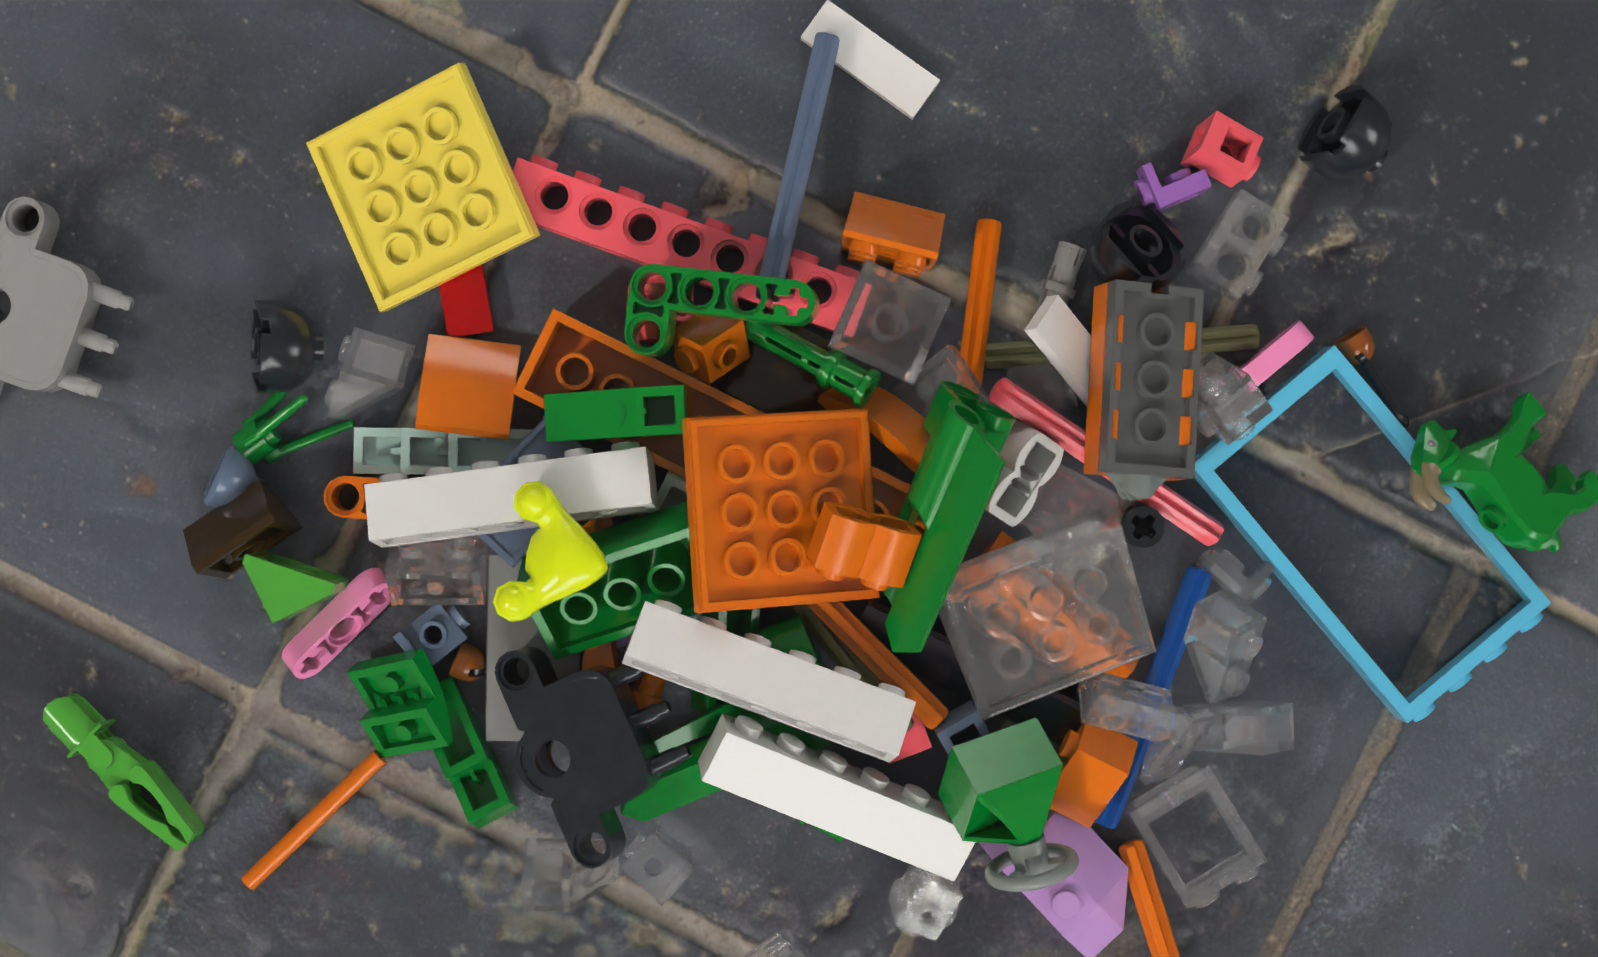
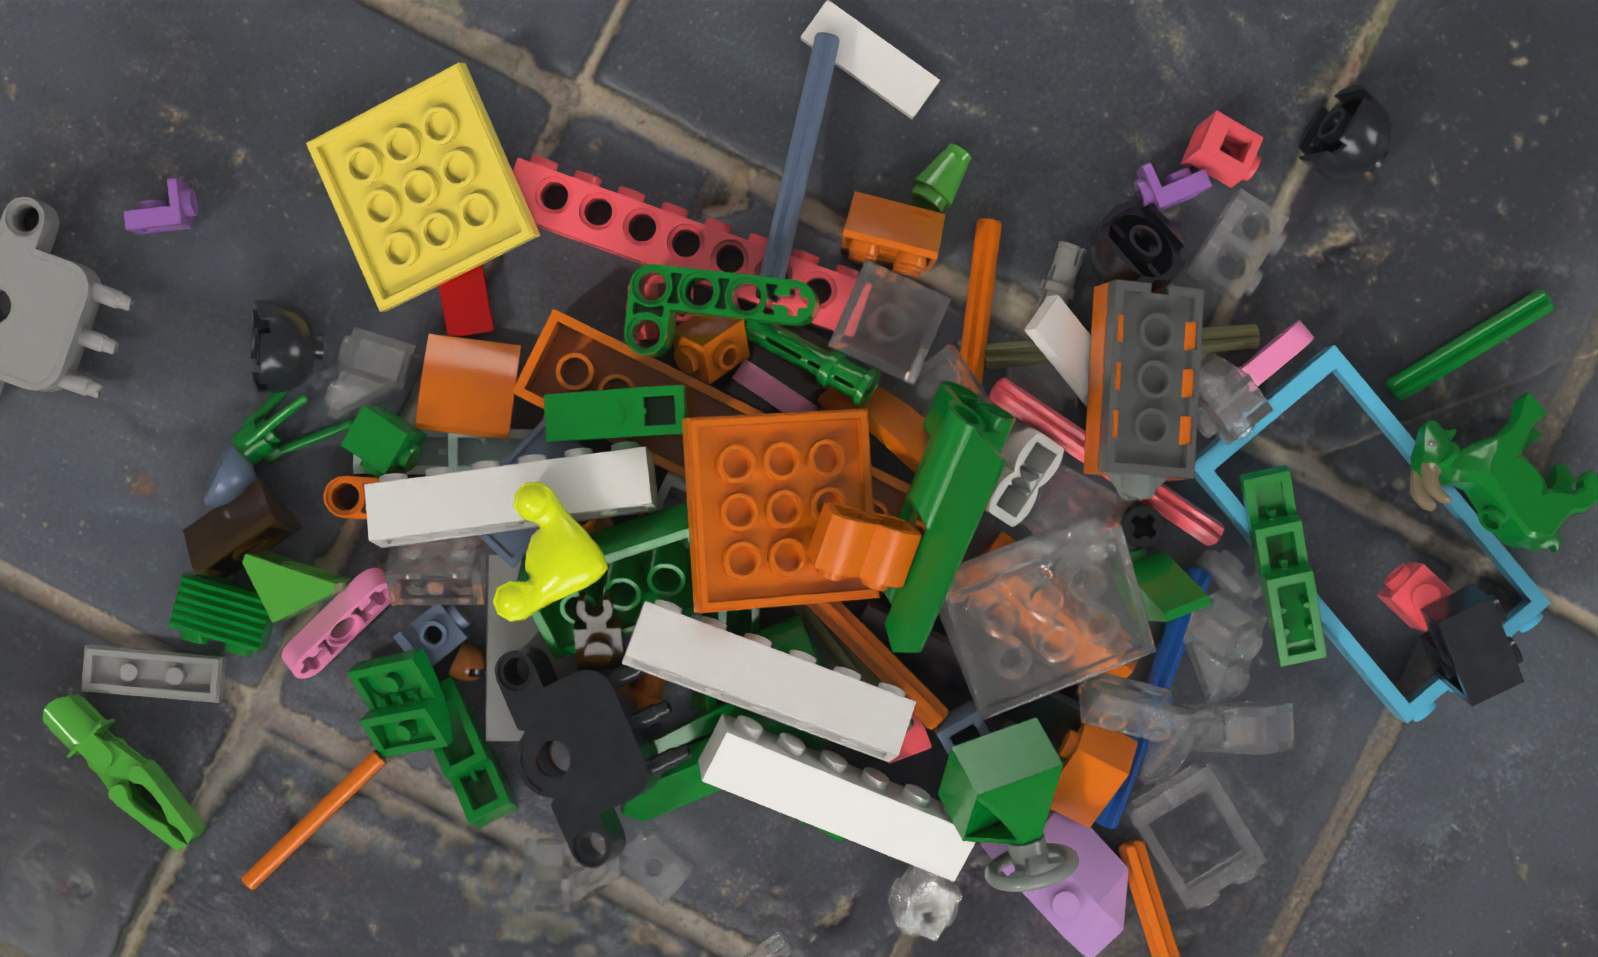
(153, 673): none -> light grey tile
(157, 217): none -> medium lavender bracket
(222, 612): none -> green brick
(384, 441): none -> green brick
(596, 635): none -> dark brown plate
(771, 389): none -> bright pink beam
(940, 180): none -> bright green cone
(1165, 587): none -> green slope
(1283, 566): none -> green slope
(1358, 350): hinge -> none
(1410, 589): none -> coral brick
(1469, 345): none -> green axle
(1470, 645): none -> black brick

